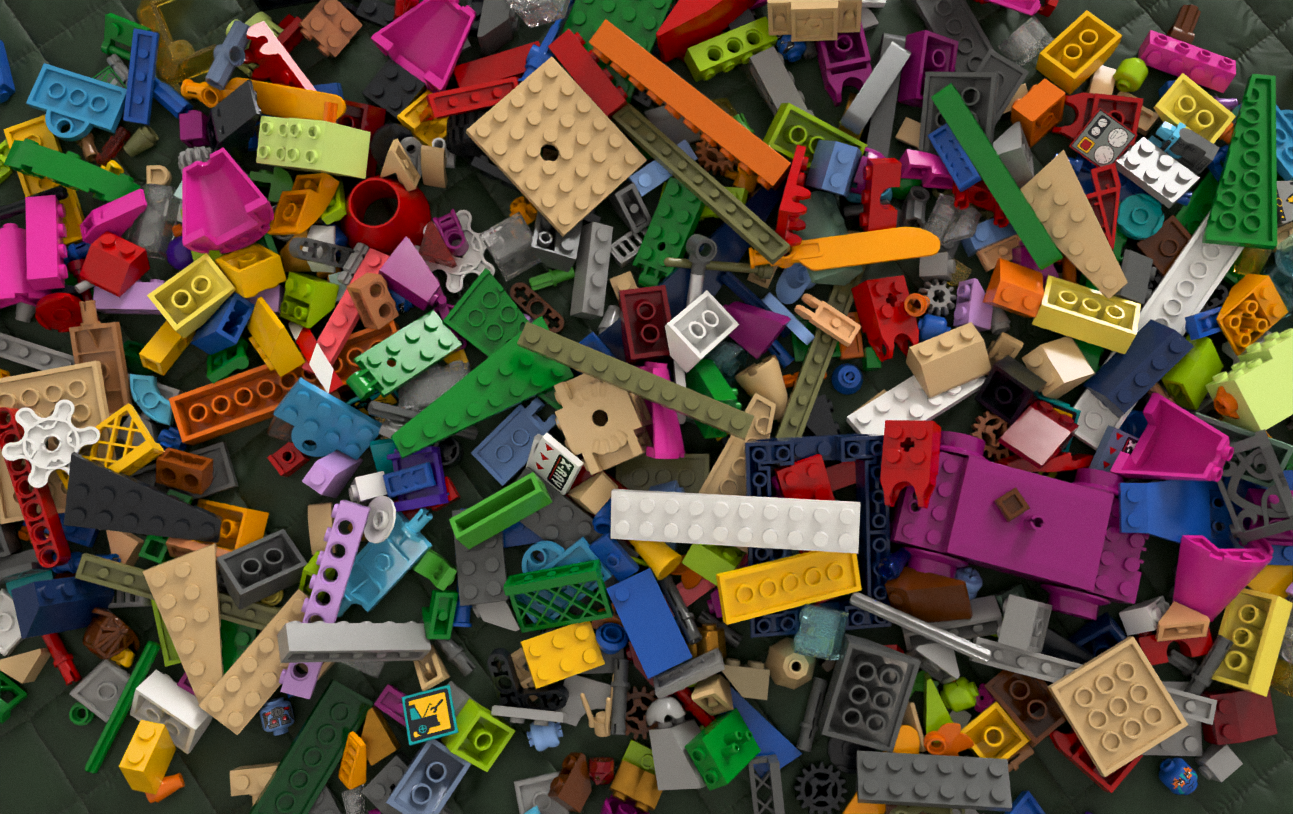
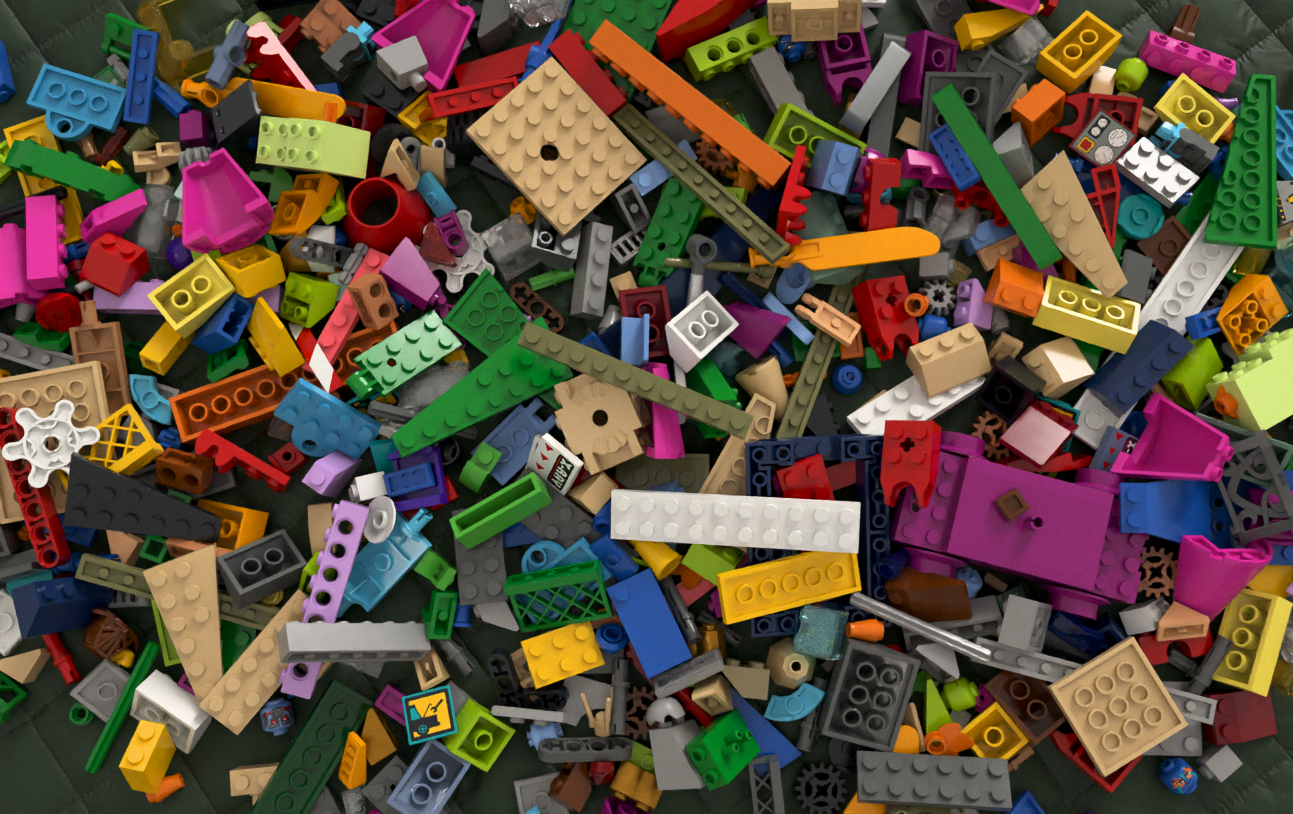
(39, 337): none -> green slope
(164, 155): none -> tan slope
(229, 455): none -> red hinge
(350, 53): none -> dark grey hips
(404, 64): none -> light grey torso
(435, 195): none -> medium azure plate
(478, 470): none -> bright green brick
(550, 749): none -> dark grey beam
(635, 340): none -> medium blue panel
(796, 705): none -> medium azure tile
(867, 630): none -> orange cone
(982, 28): none -> yellow slope
(992, 582): none -> reddish brown tile
(1071, 630): none -> clear blue slope
(1163, 563): none -> nougat gear

